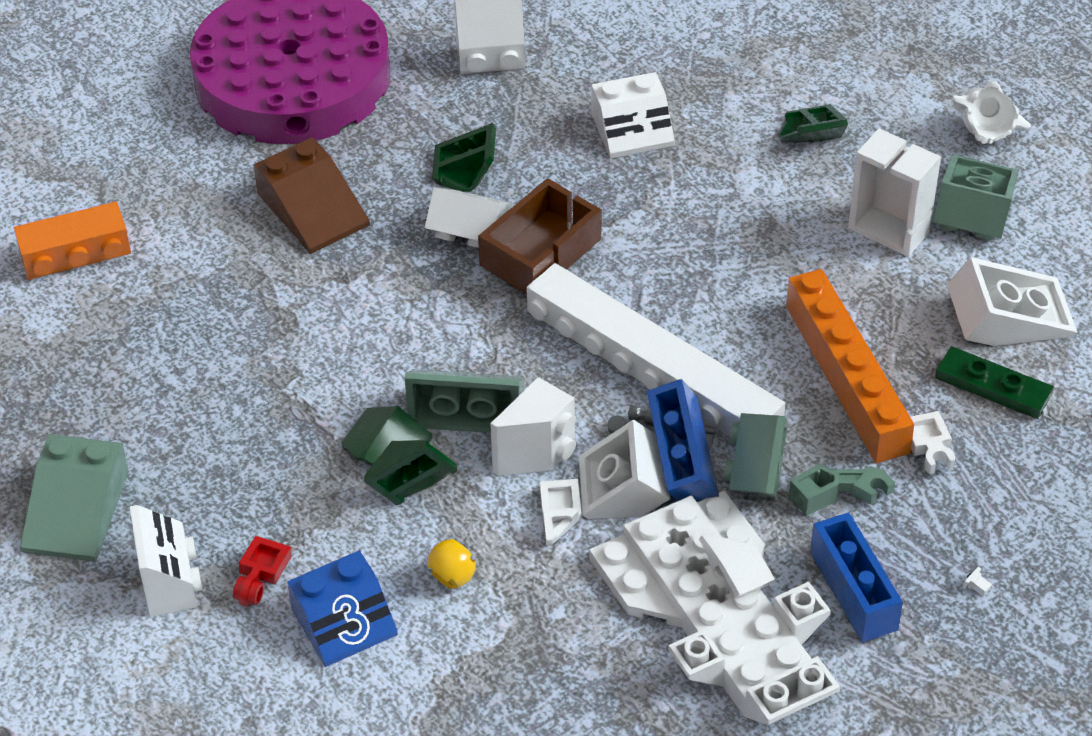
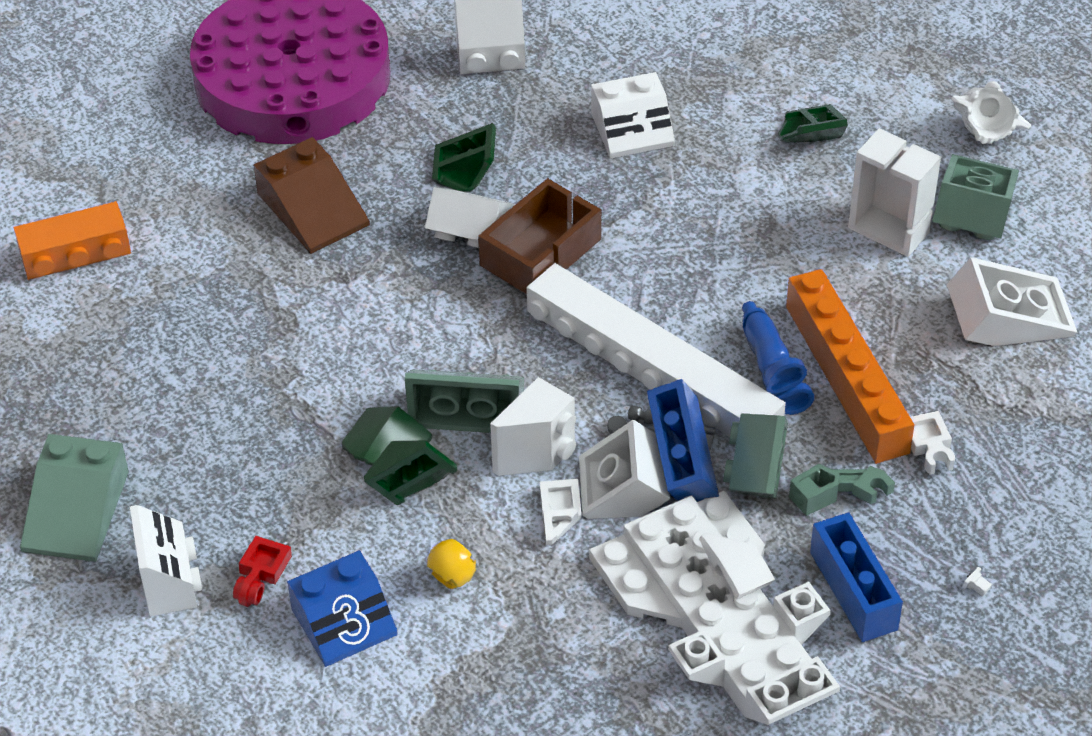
(780, 373): none -> blue piece
(994, 382): dark green plate -> none

